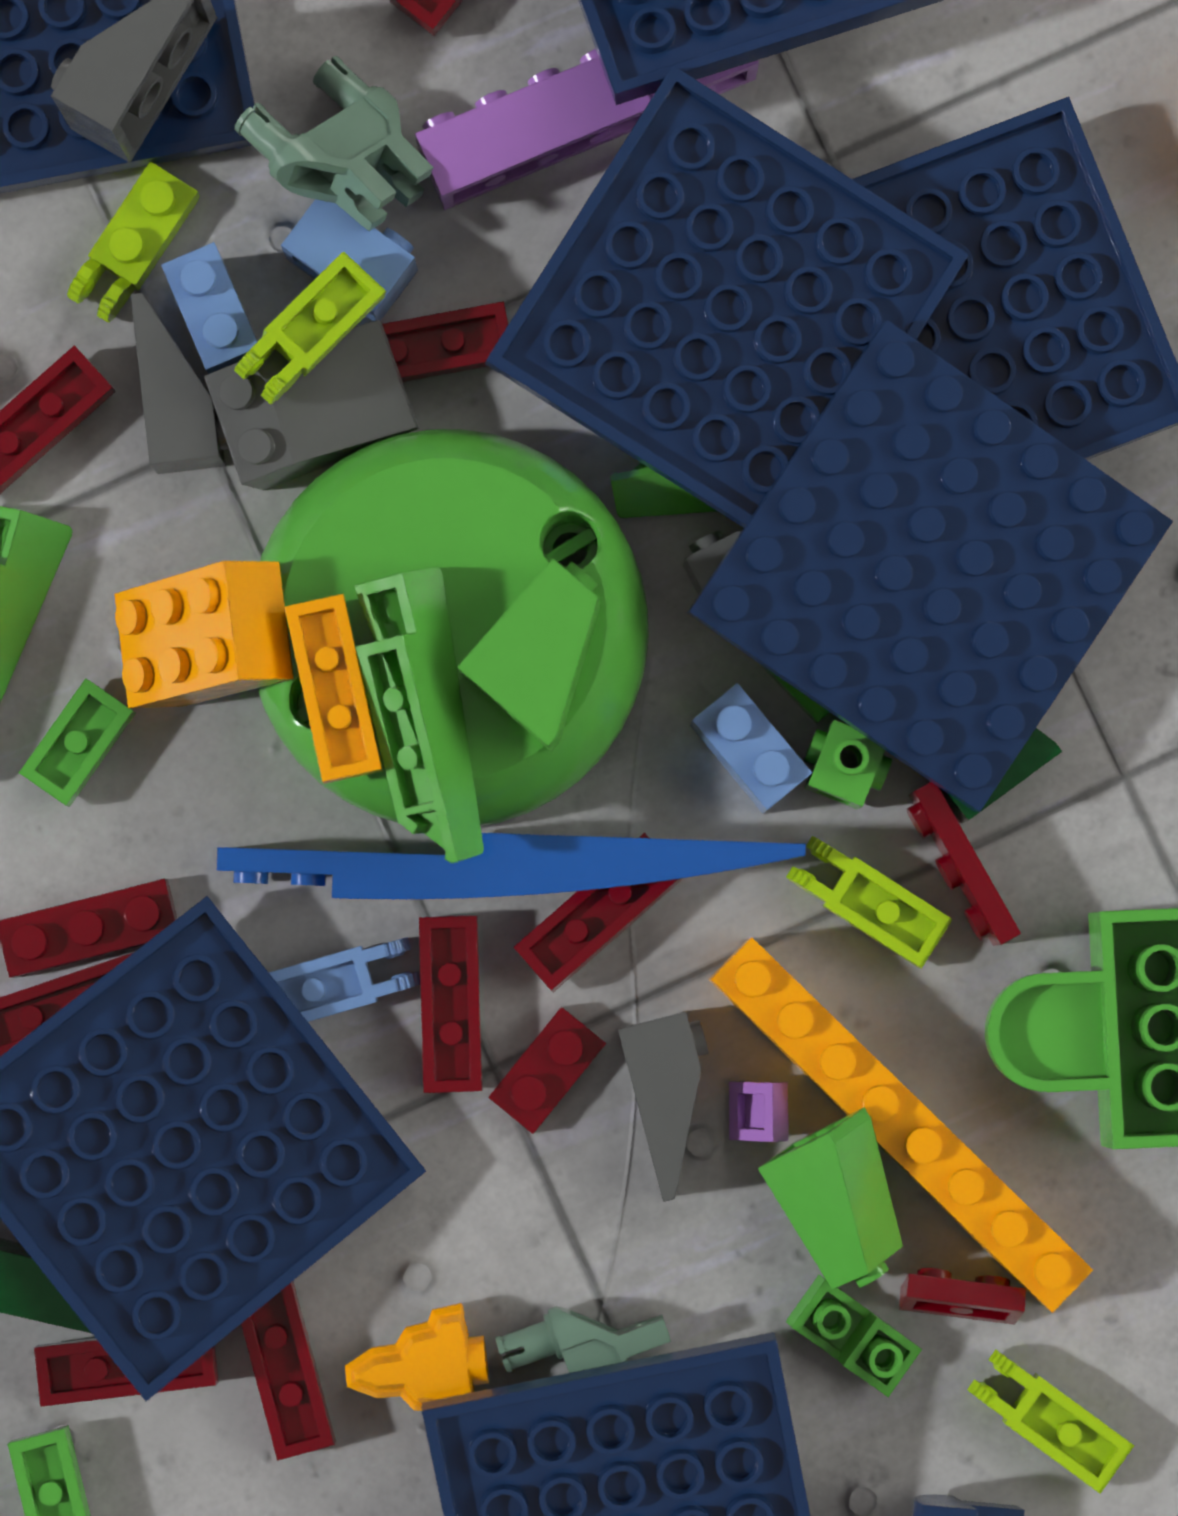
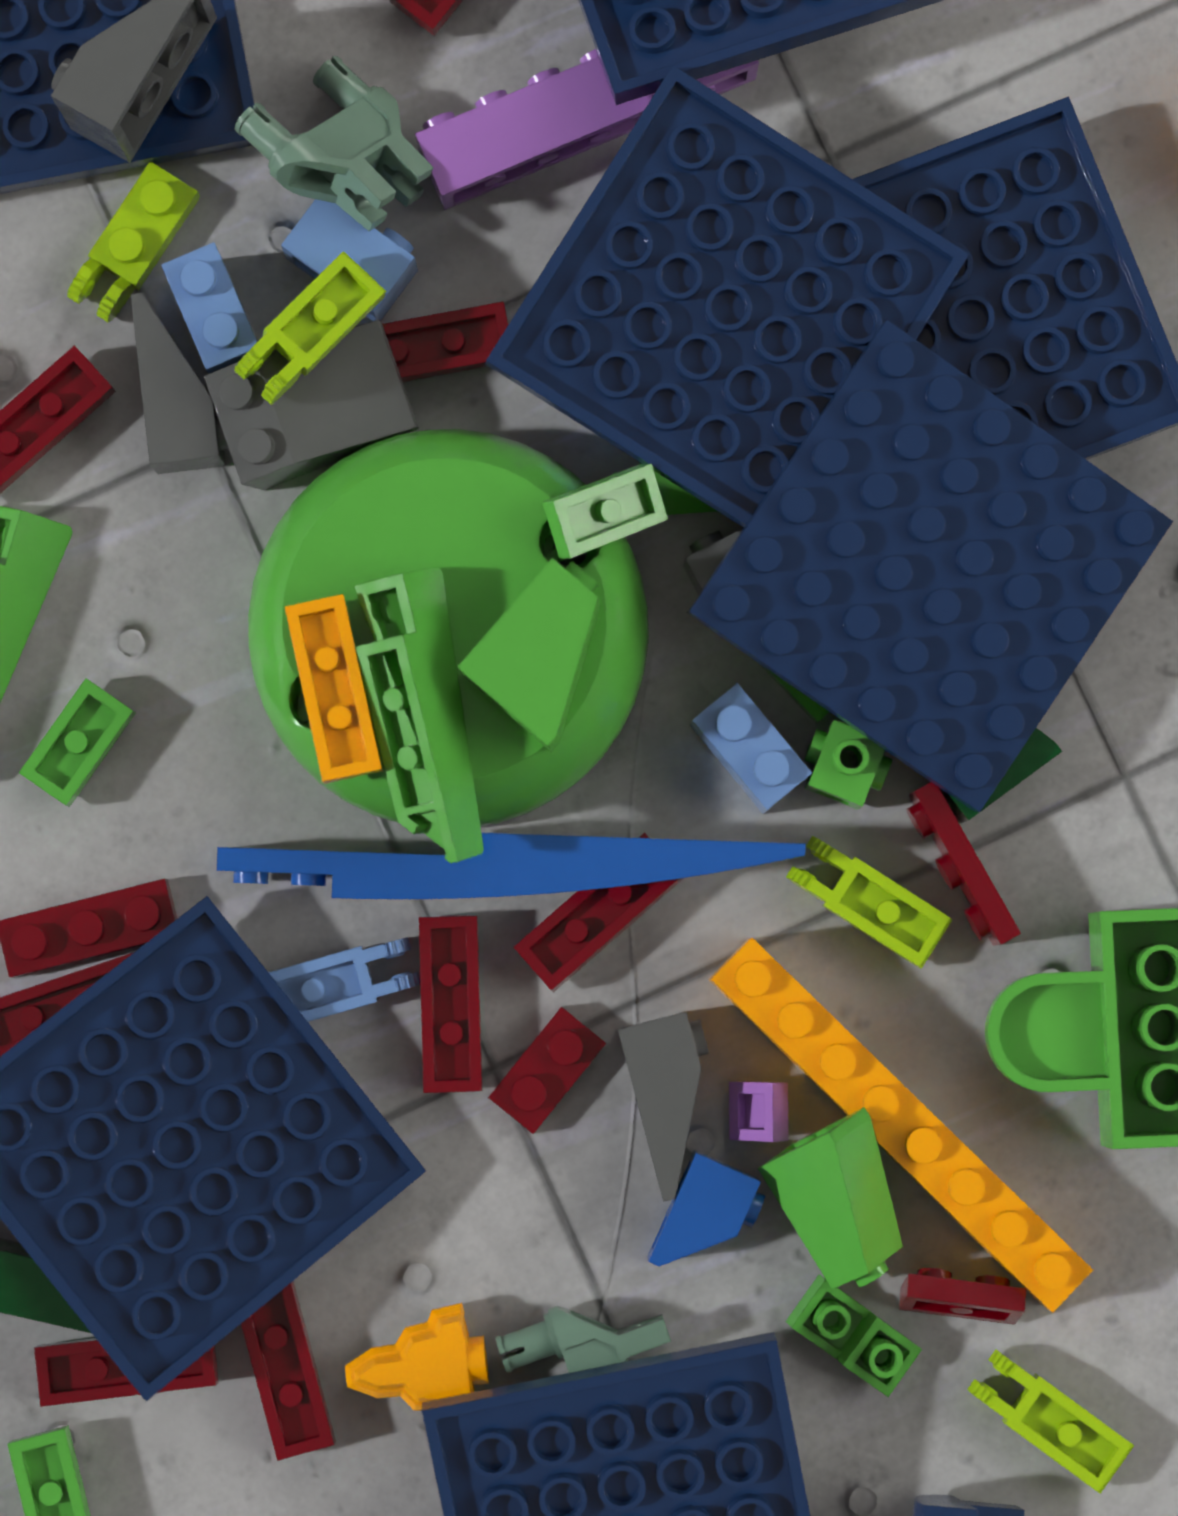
(203, 634): light orange brick -> none
(605, 510): none -> bright green plate
(706, 1210): none -> blue slope

